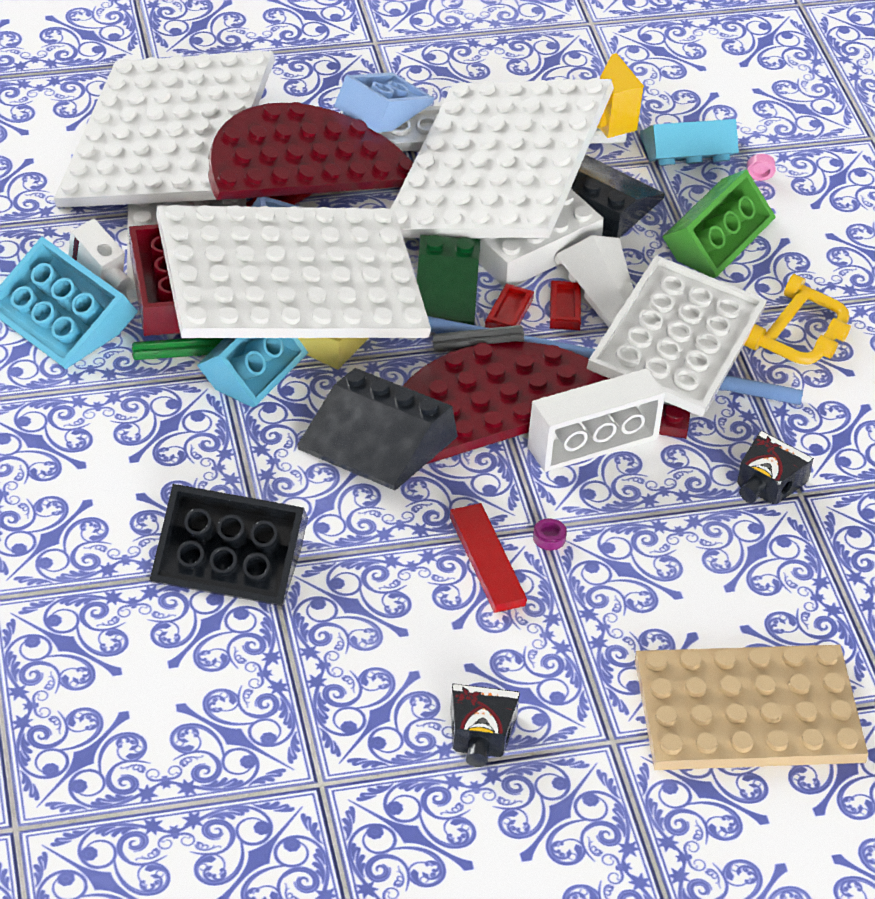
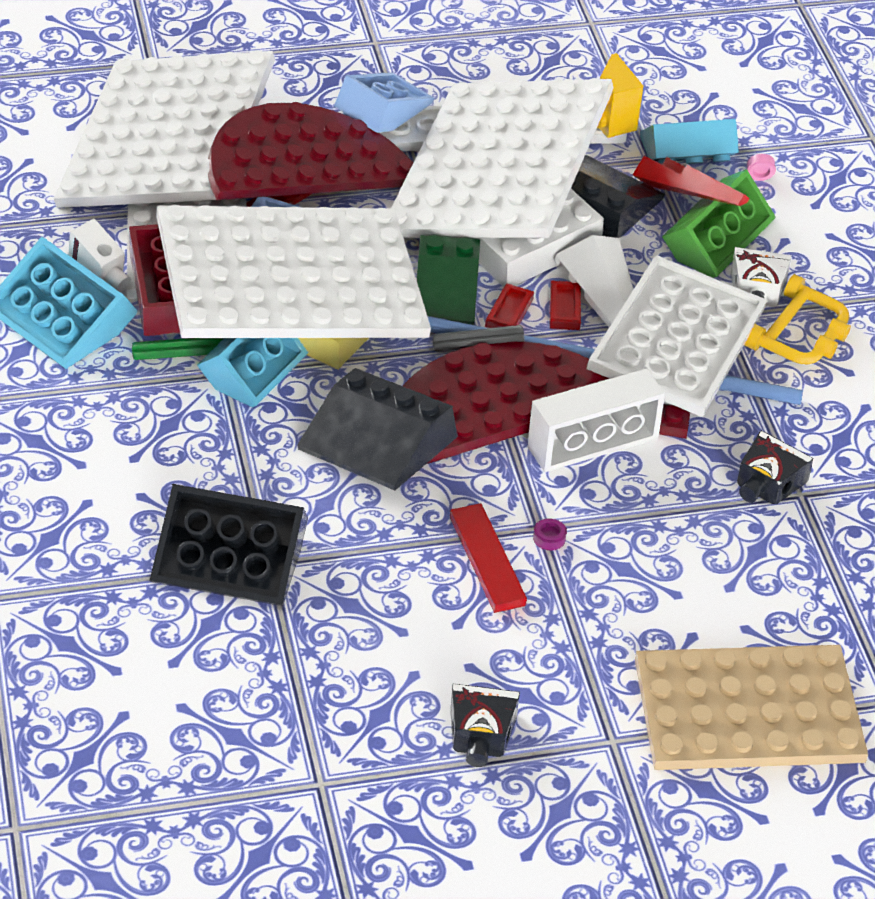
(686, 180): none -> red wedge
(760, 273): none -> white torso

